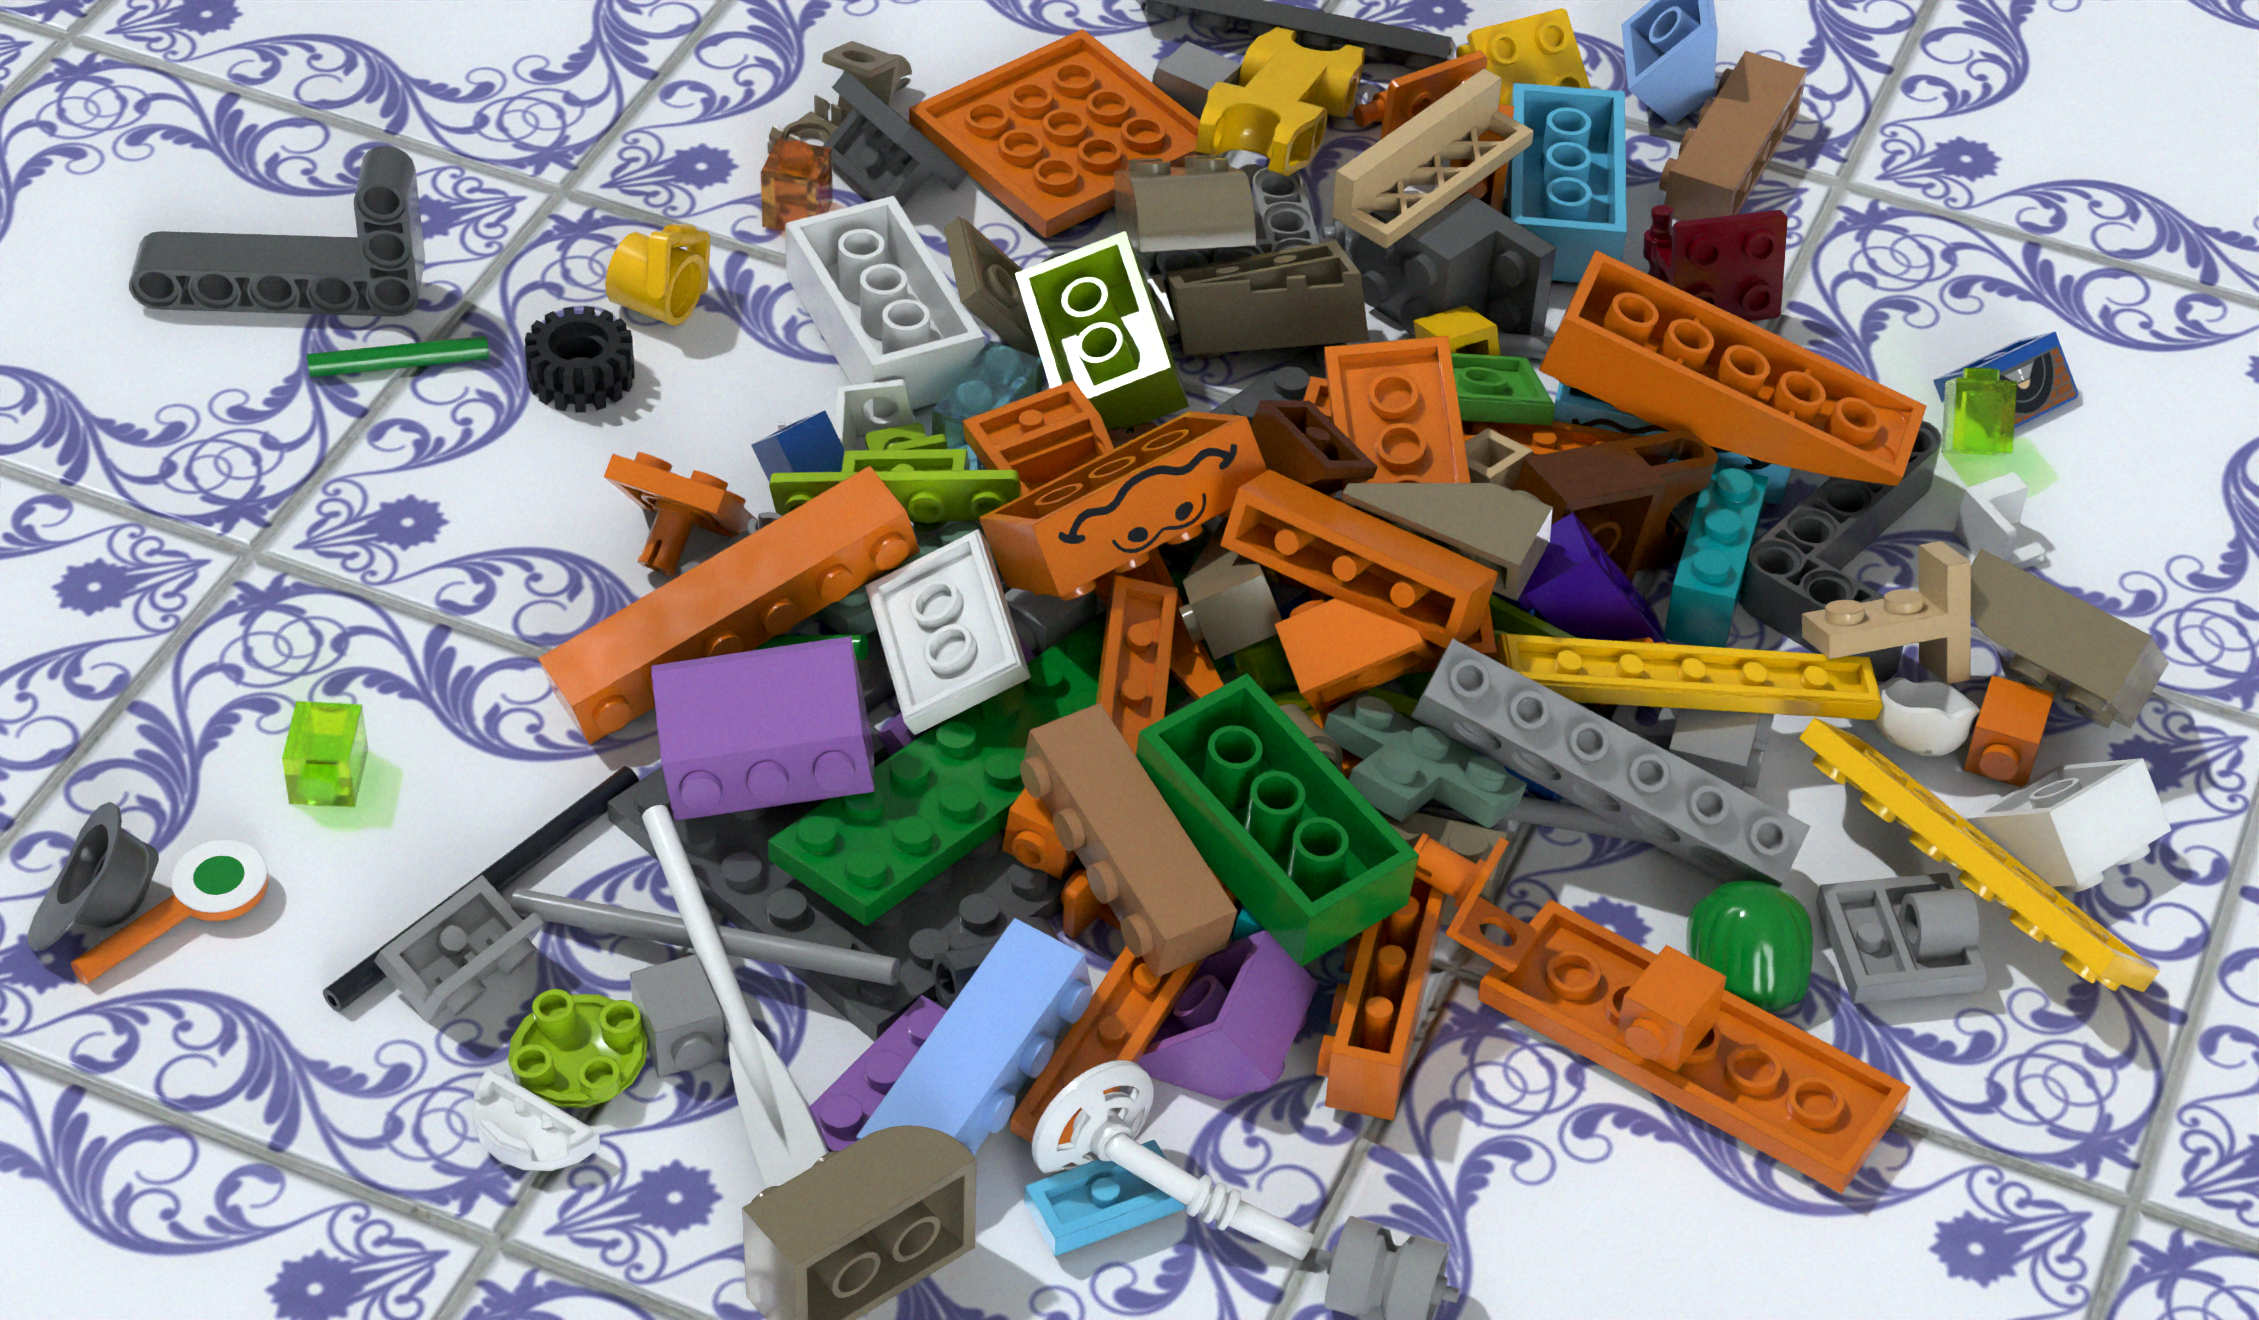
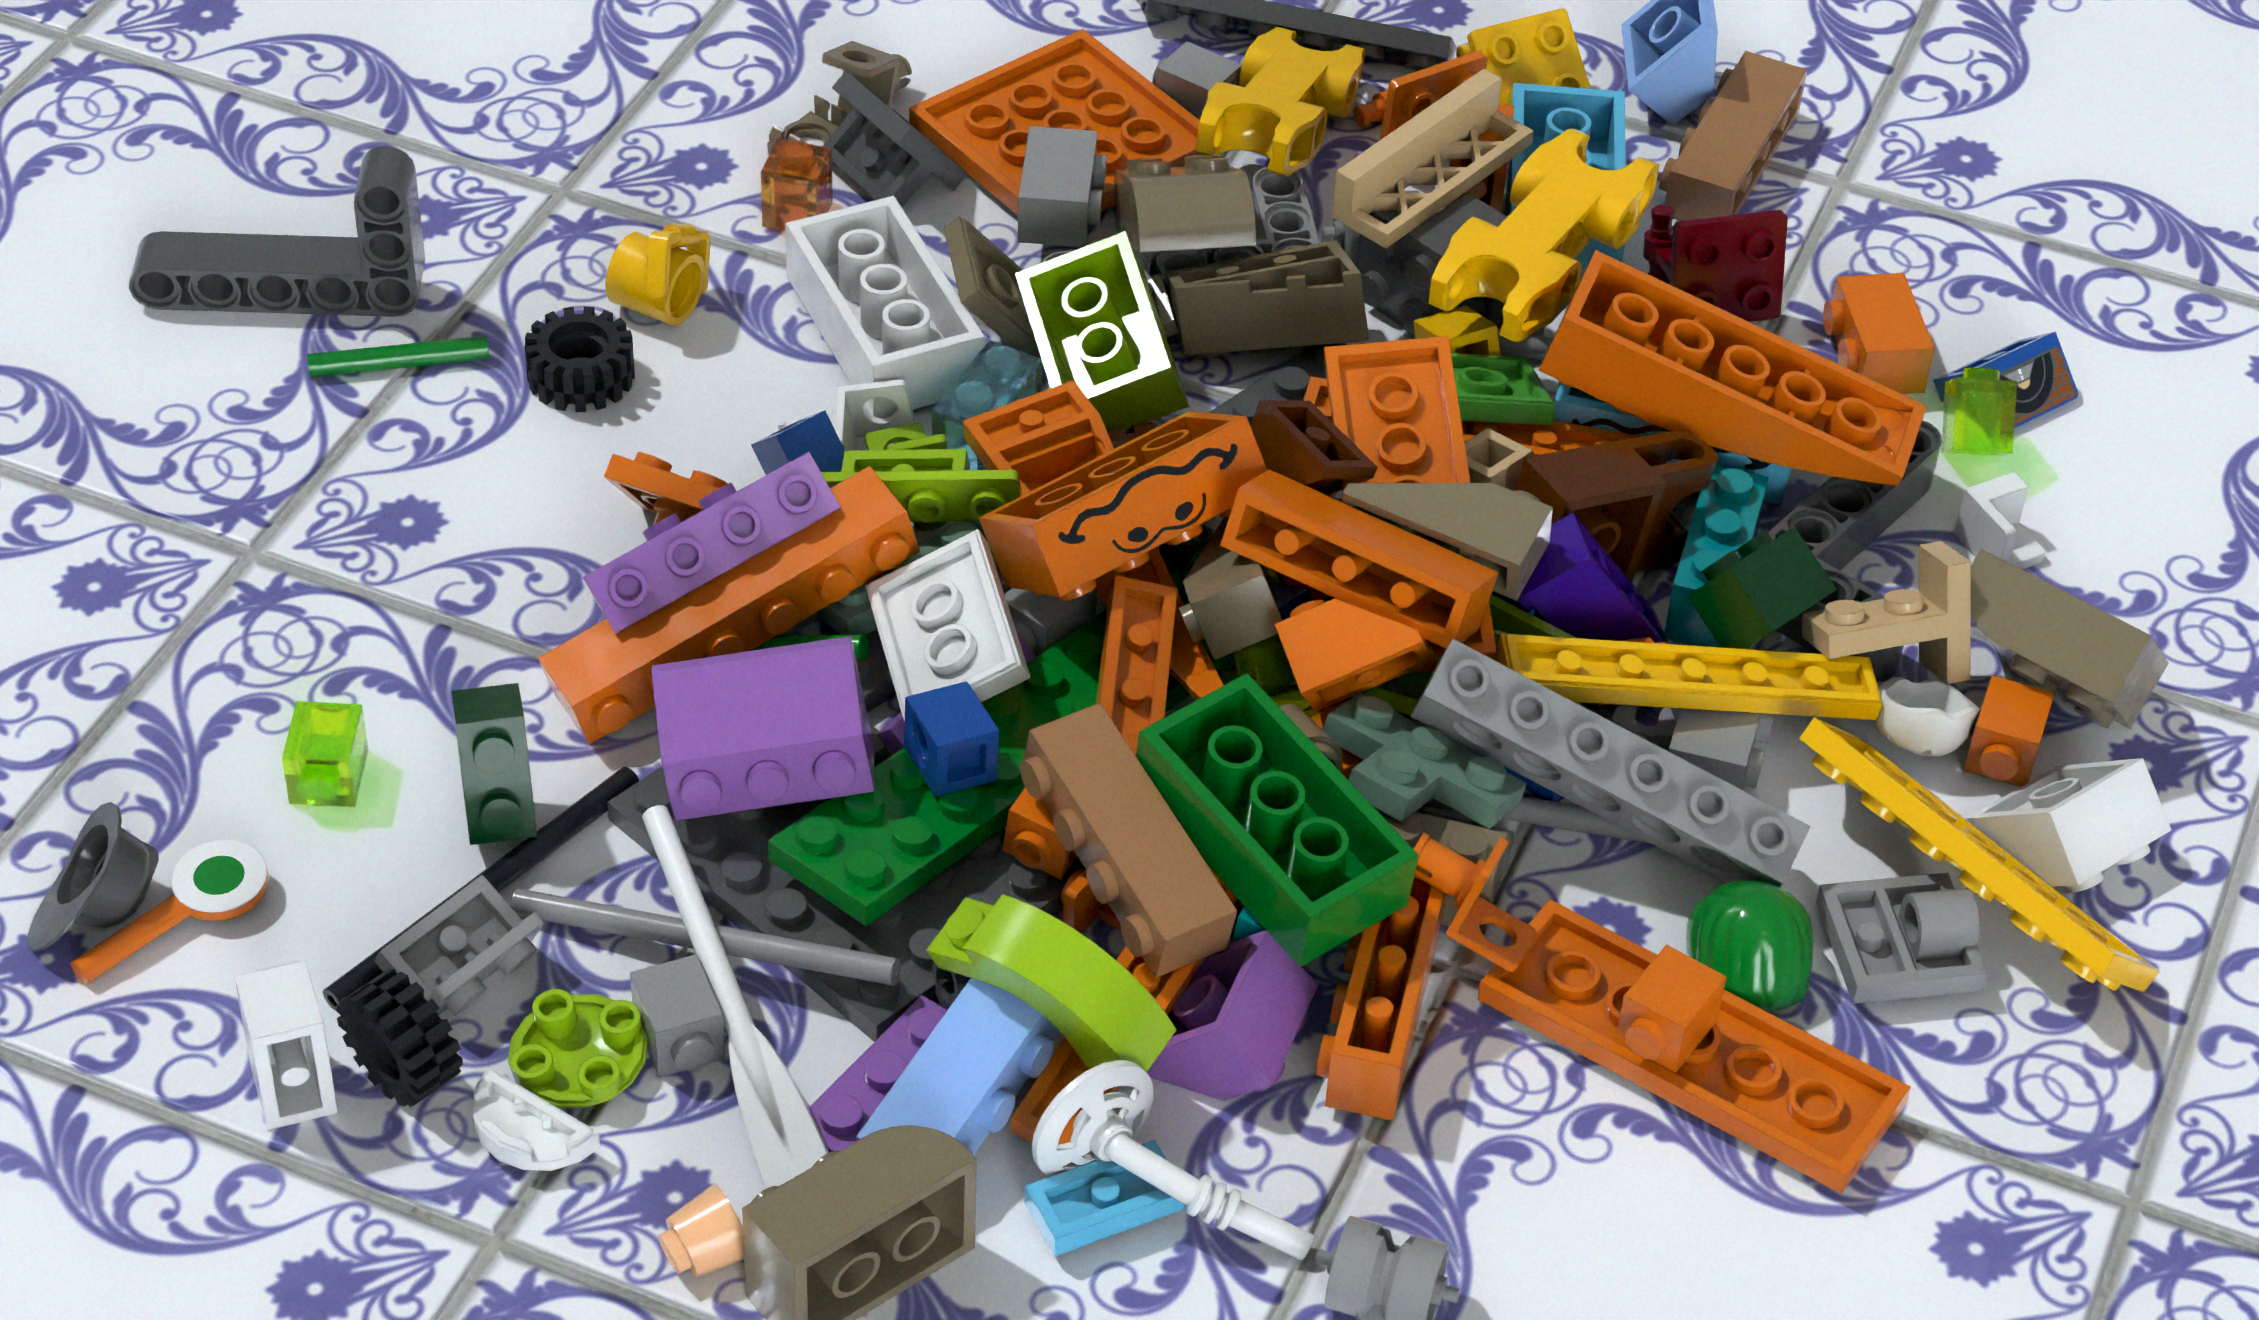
(286, 1044): none -> white brick
(399, 1037): none -> black tyre
(494, 763): none -> dark green brick
(703, 1234): none -> light nougat hat
(711, 542): none -> medium lavender bracket
(951, 738): none -> blue brick
(1059, 186): none -> light grey brick
(1059, 975): none -> lime arch
(1533, 251): none -> yellow piece
(1760, 589): none -> dark green brick
(1880, 330): none -> orange brick

